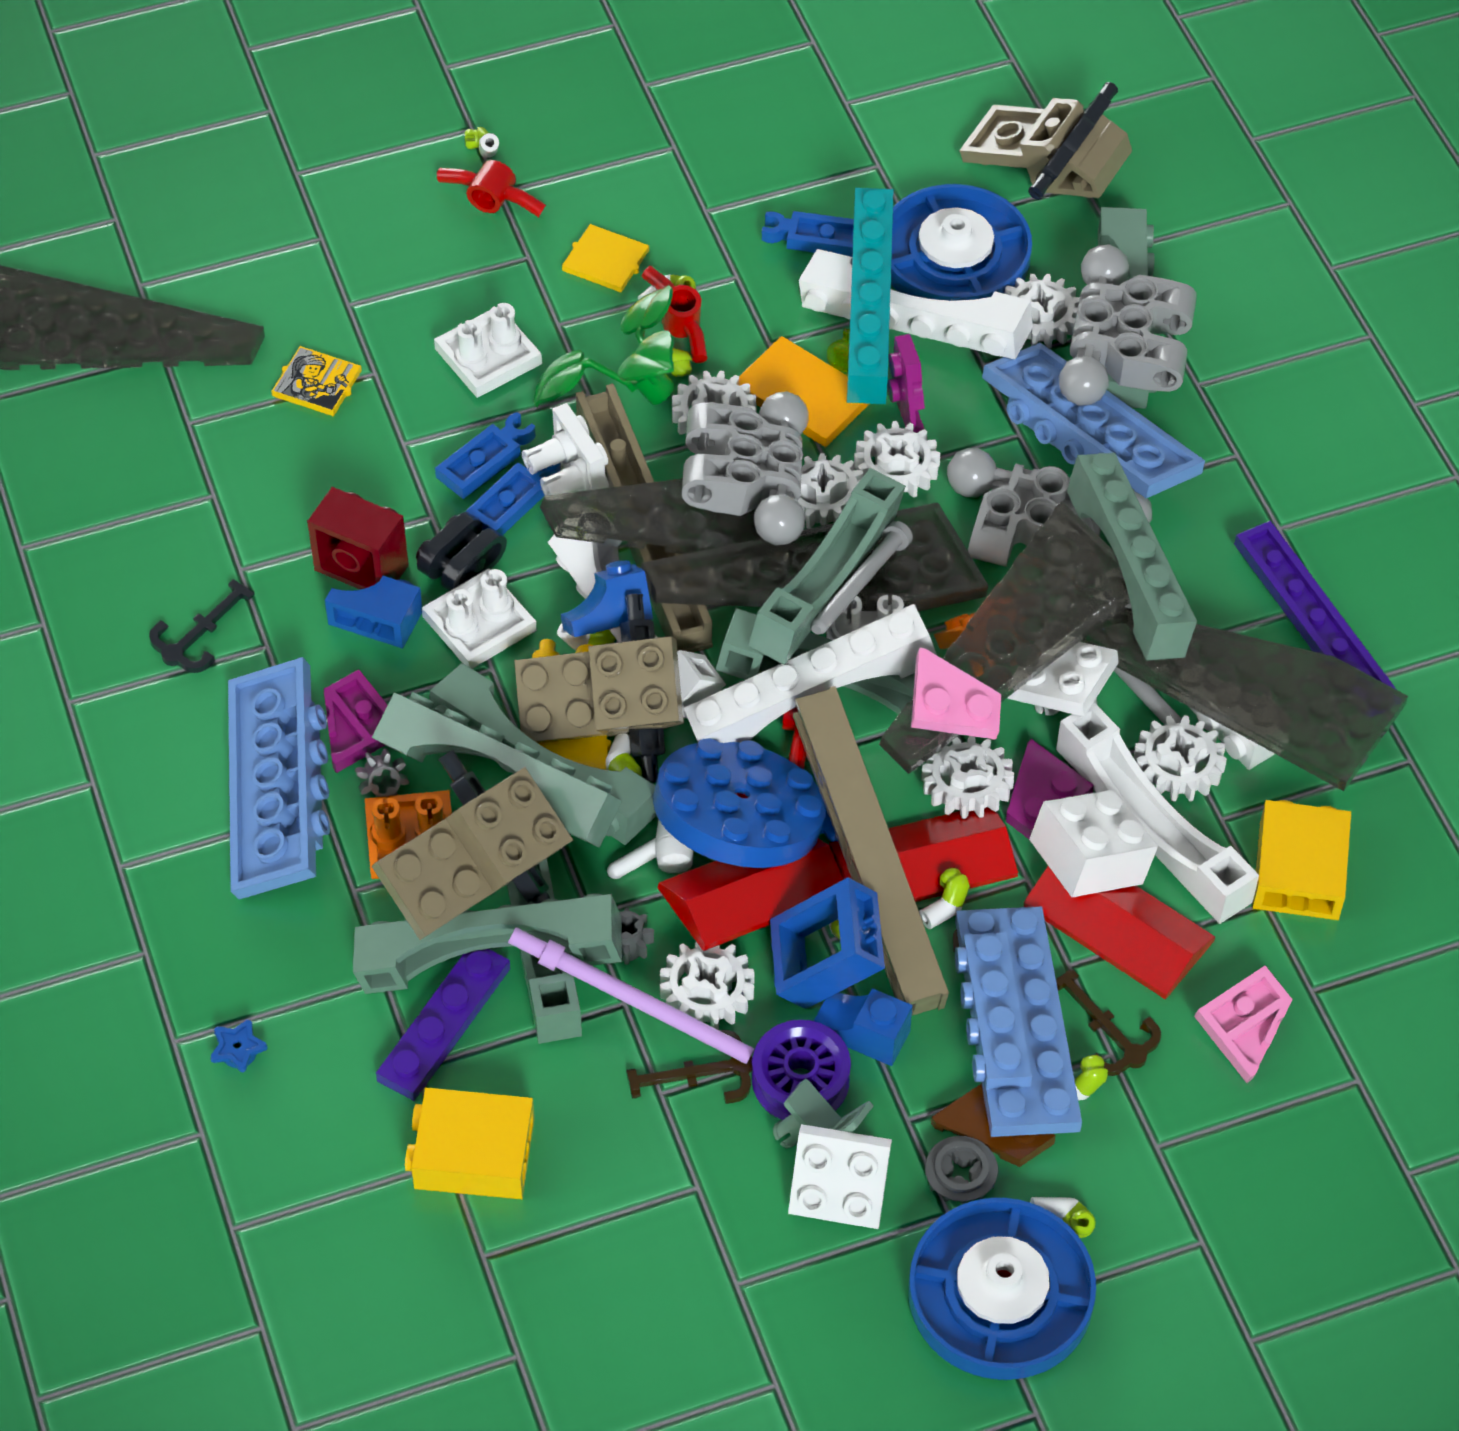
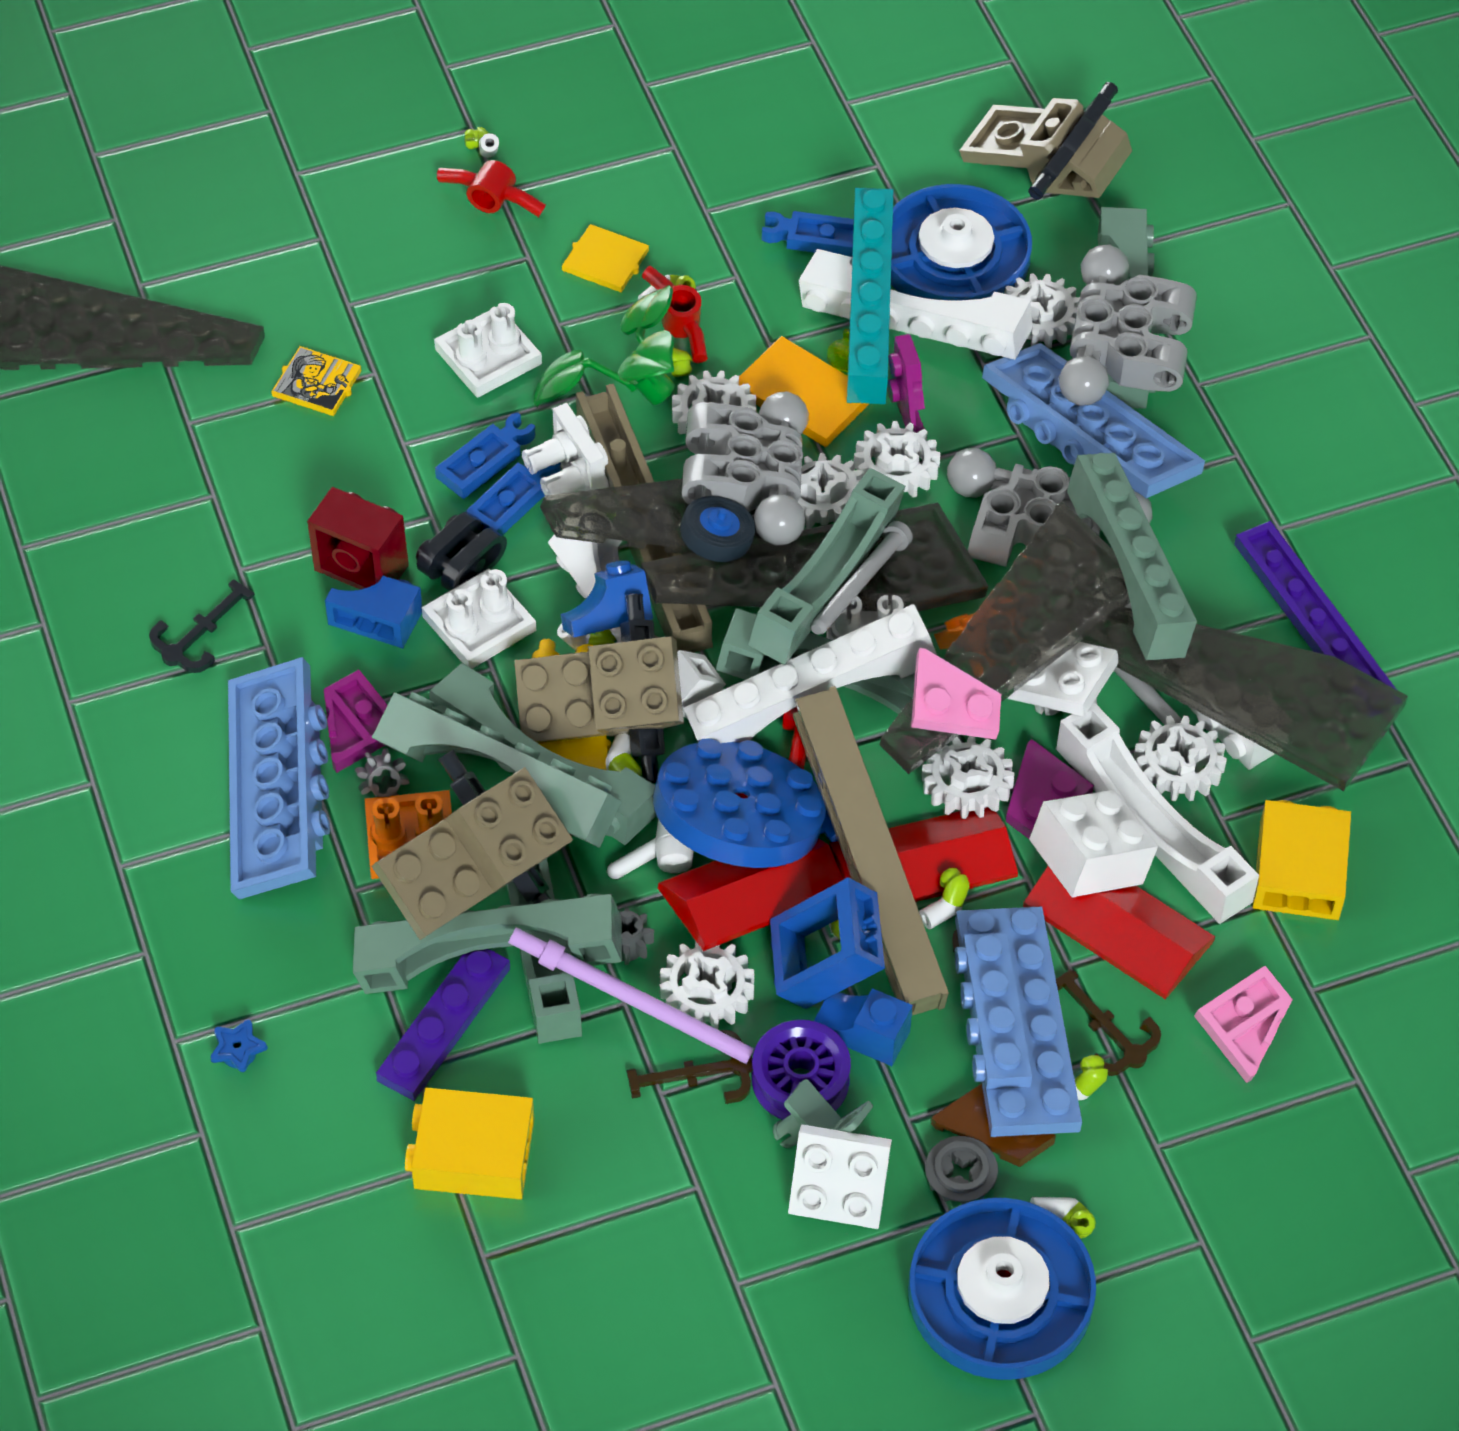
(717, 528): none -> black wheel

